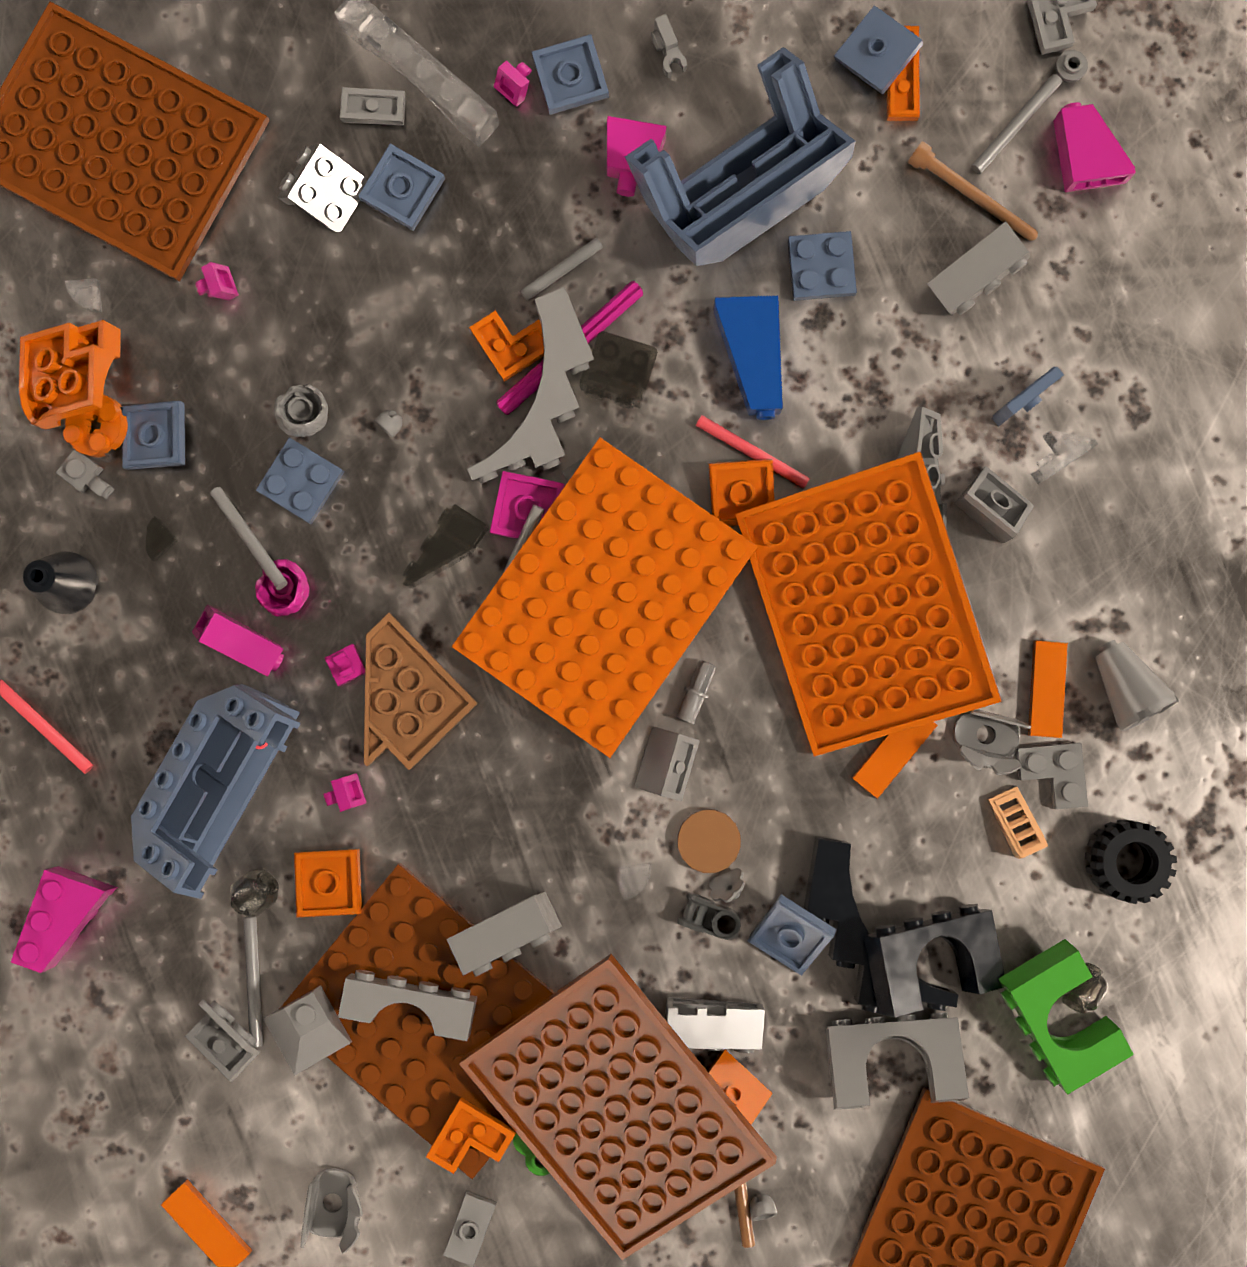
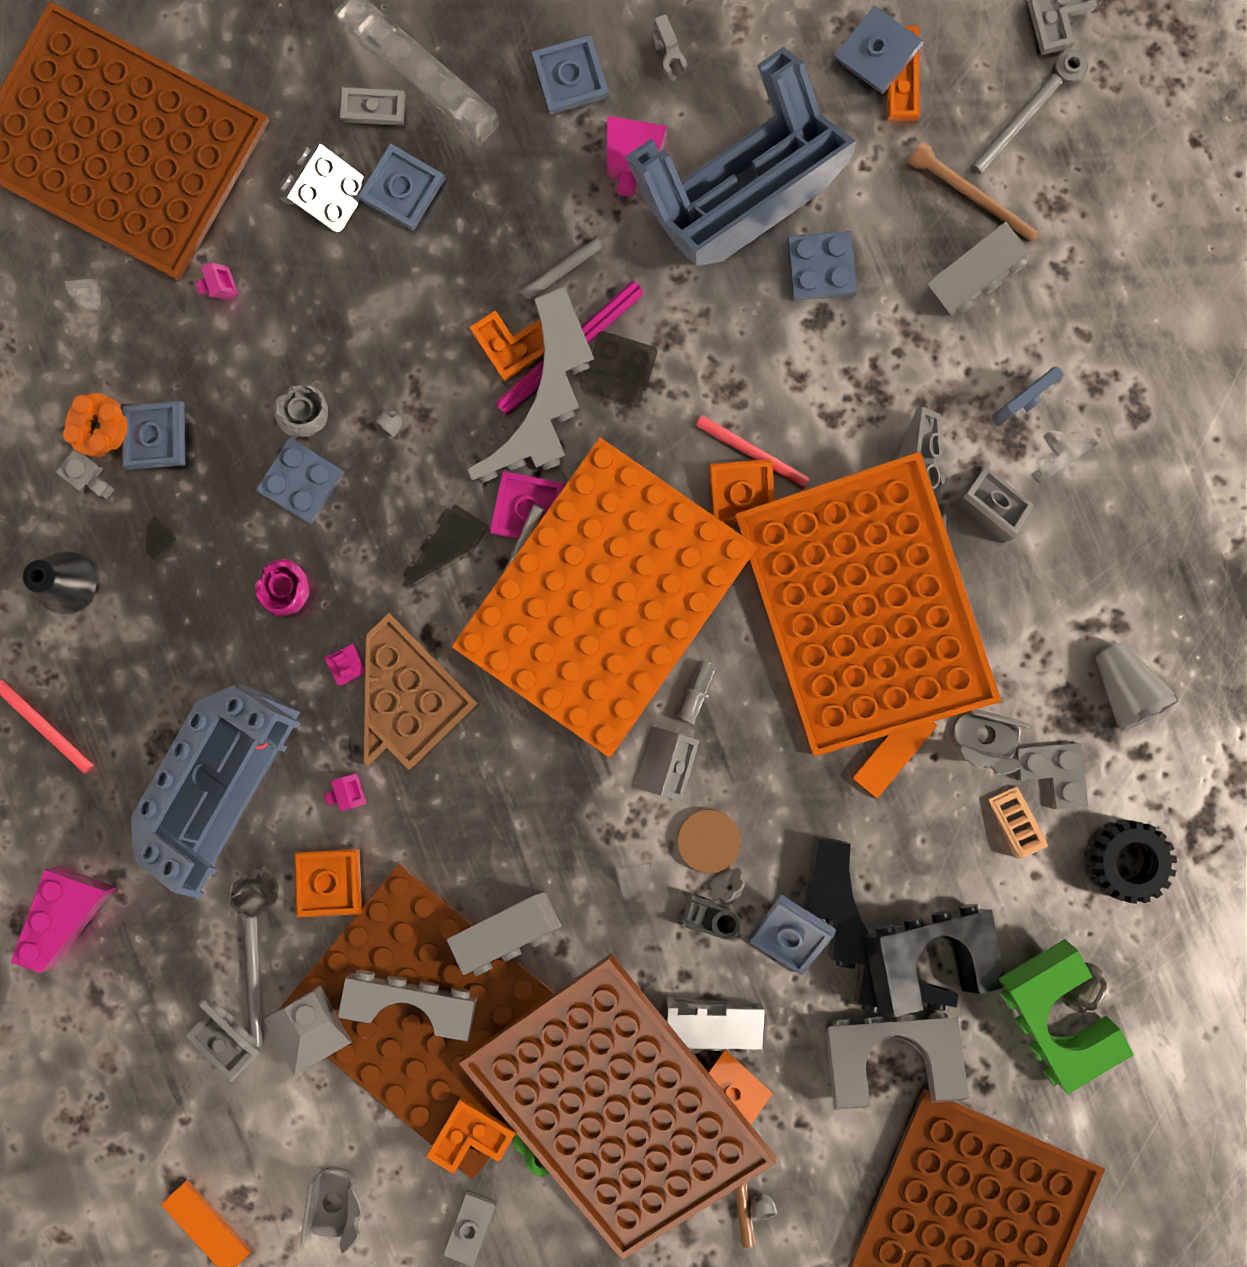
(65, 370): orange slope -> none
(237, 641): dark pink slope -> none
(248, 538): light grey bar -> none
(512, 82): dark pink tile -> none
(753, 346): blue slope -> none
(1047, 689): orange tile -> none
(1089, 150): dark pink slope -> none

